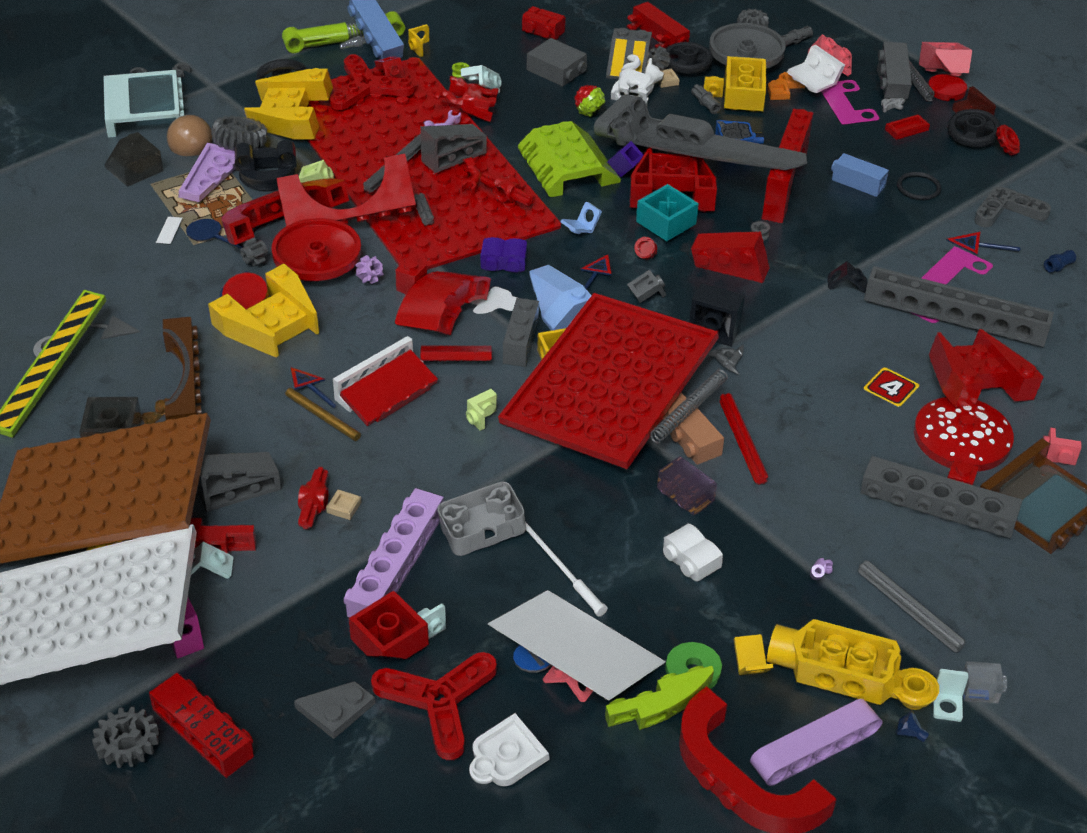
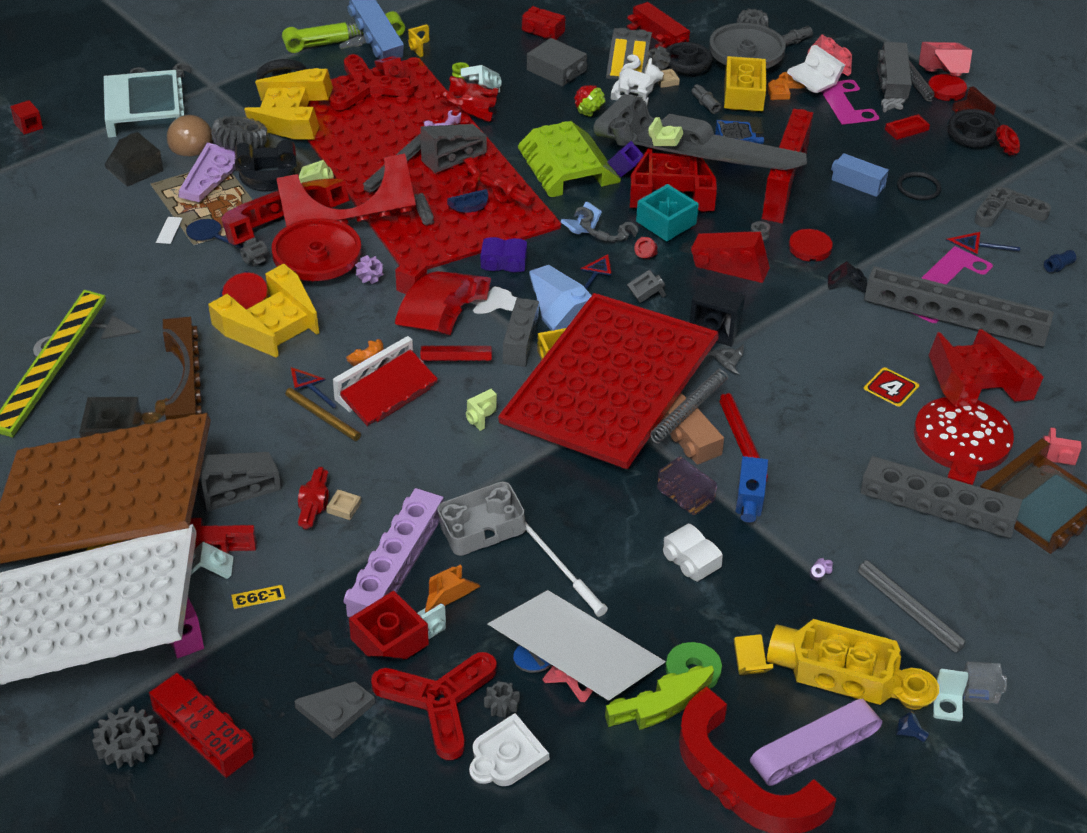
(26, 117): none -> red brick
(258, 596): none -> yellow sticker
(361, 355): none -> orange hair
(448, 587): none -> orange piece
(469, 202): none -> dark blue tile
(501, 699): none -> dark grey gear
(622, 235): none -> dark grey piece
(664, 135): none -> yellowish green bracket
(714, 85): yellow bracket -> none
(751, 495): none -> blue torso
(810, 244): none -> red tile

